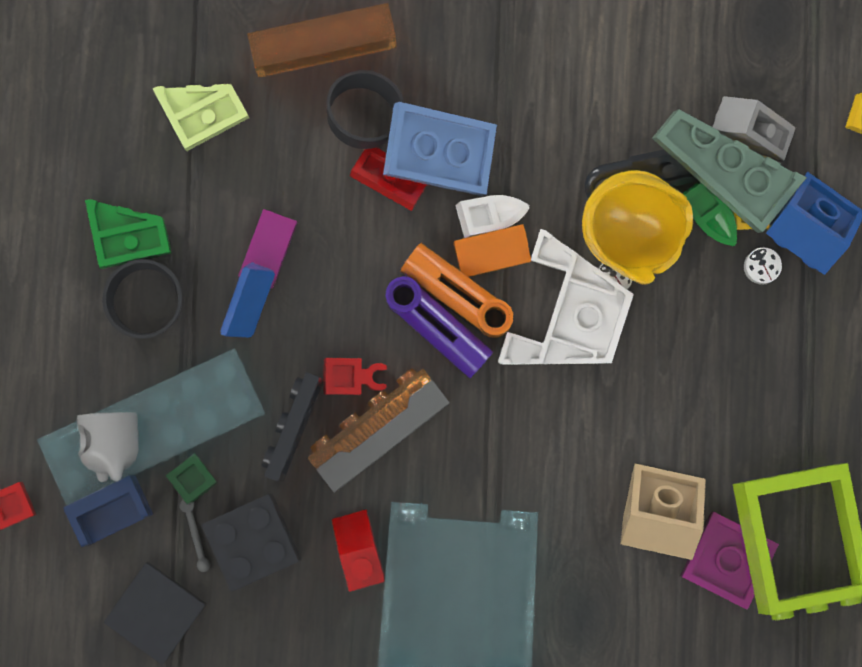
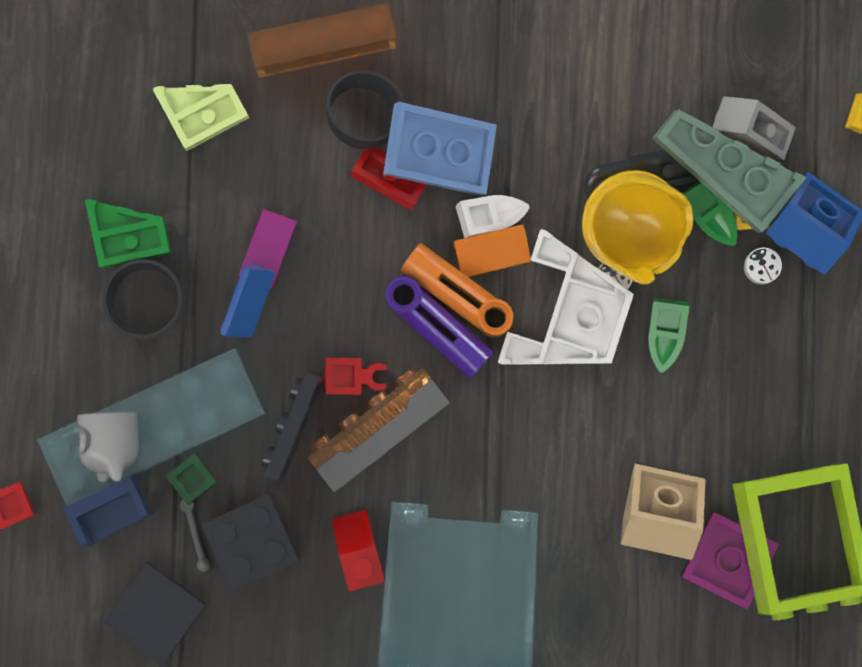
(667, 331): none -> green plate

